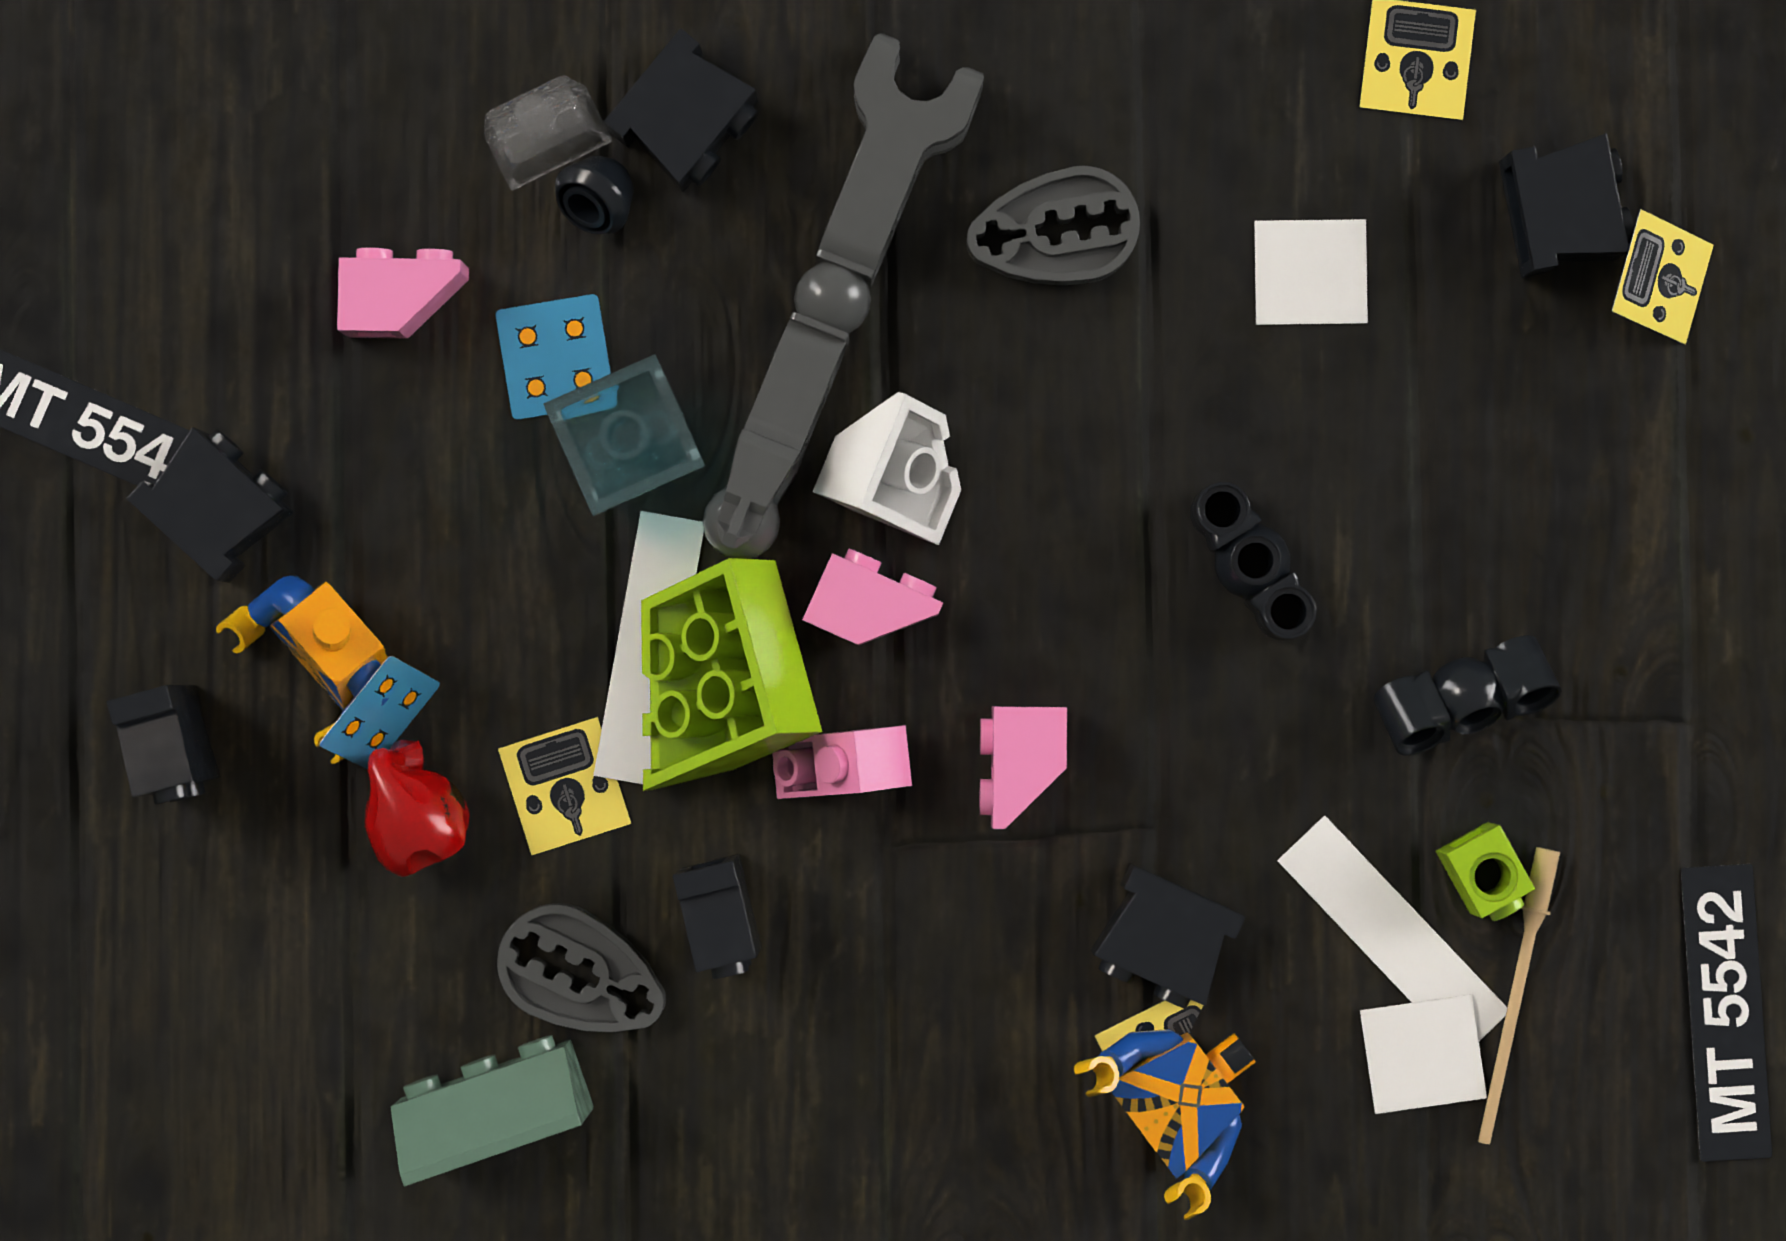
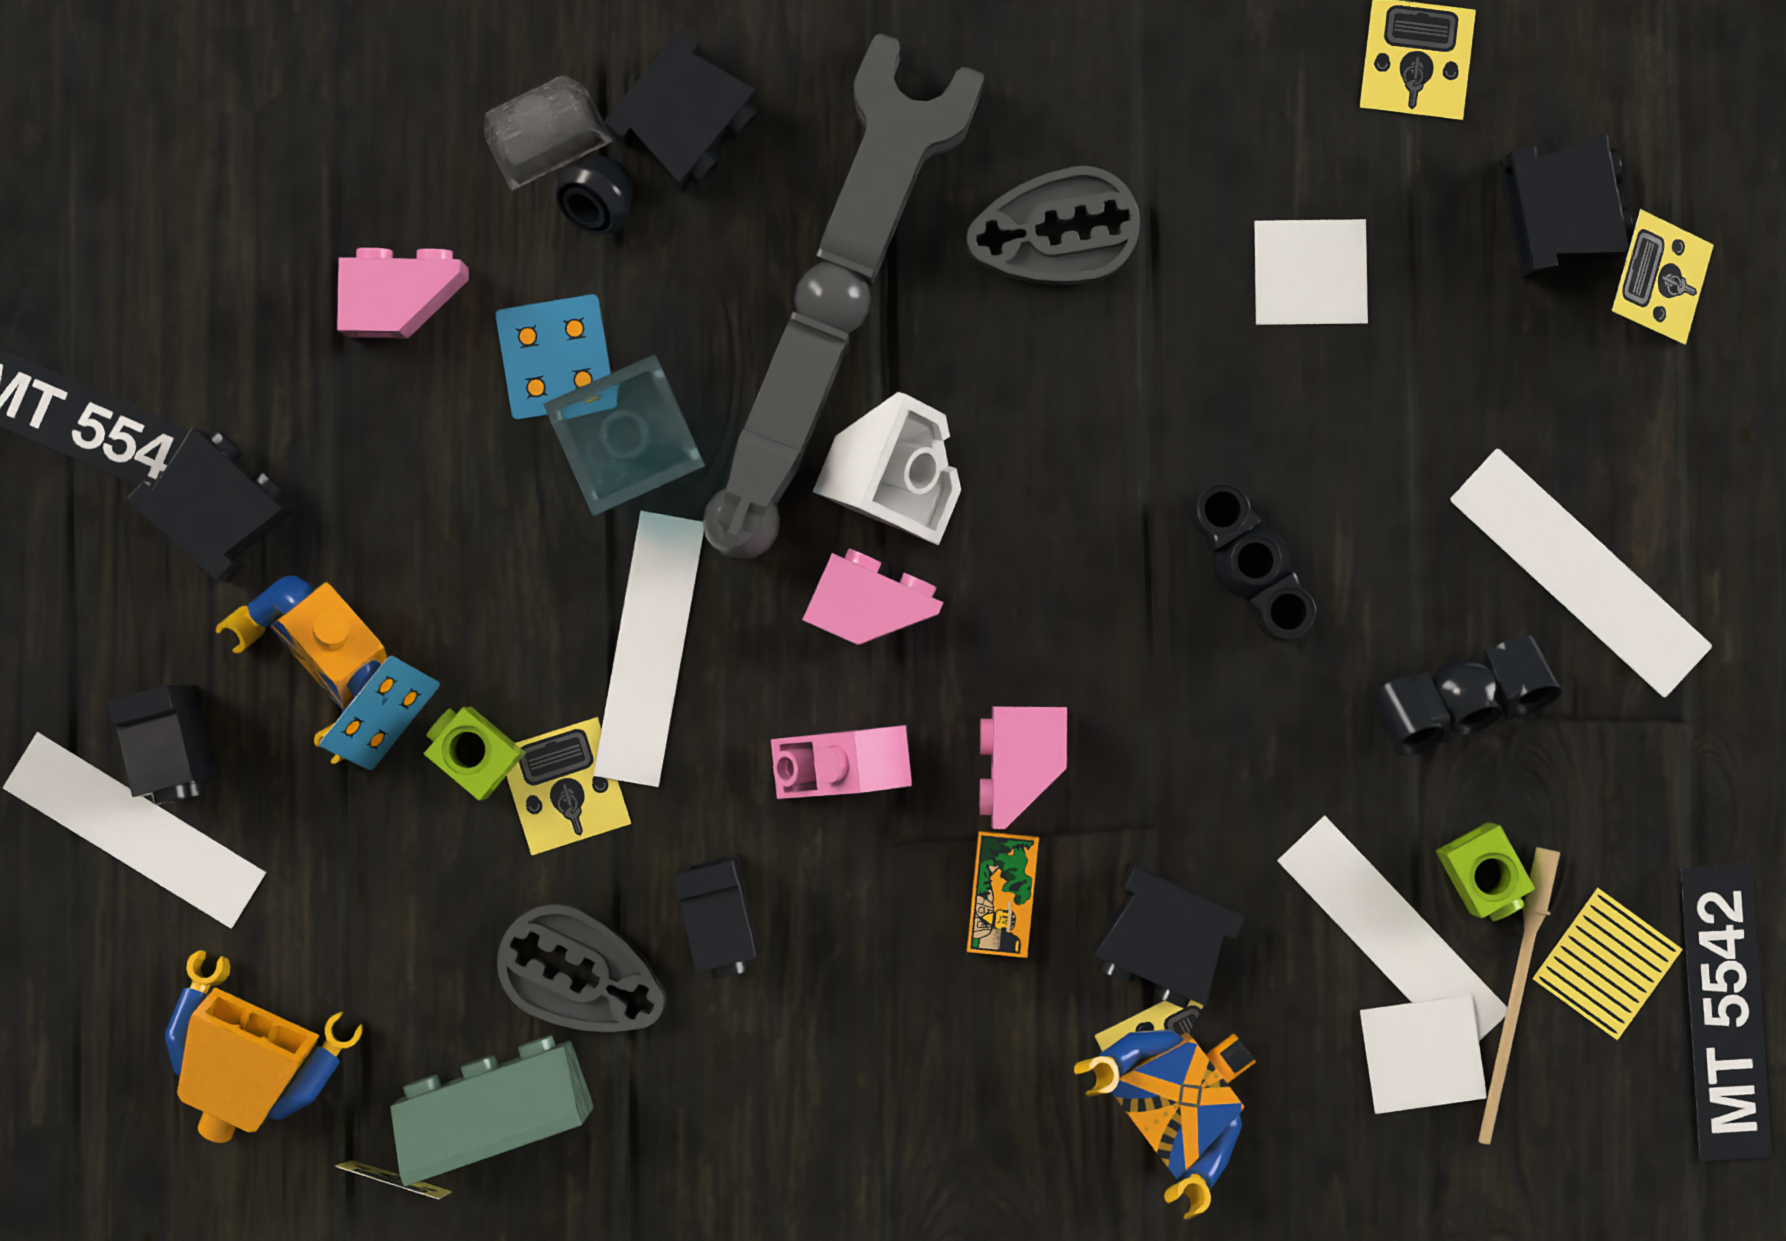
(134, 830): none -> white sticker
(242, 1059): none -> light orange torso
(393, 1178): none -> sticker
(412, 812): red piece -> none
(499, 757): none -> lime brick
(722, 673): lime wedge -> none
(1002, 894): none -> tile
(1581, 572): none -> white sticker
(1607, 964): none -> light yellow sticker

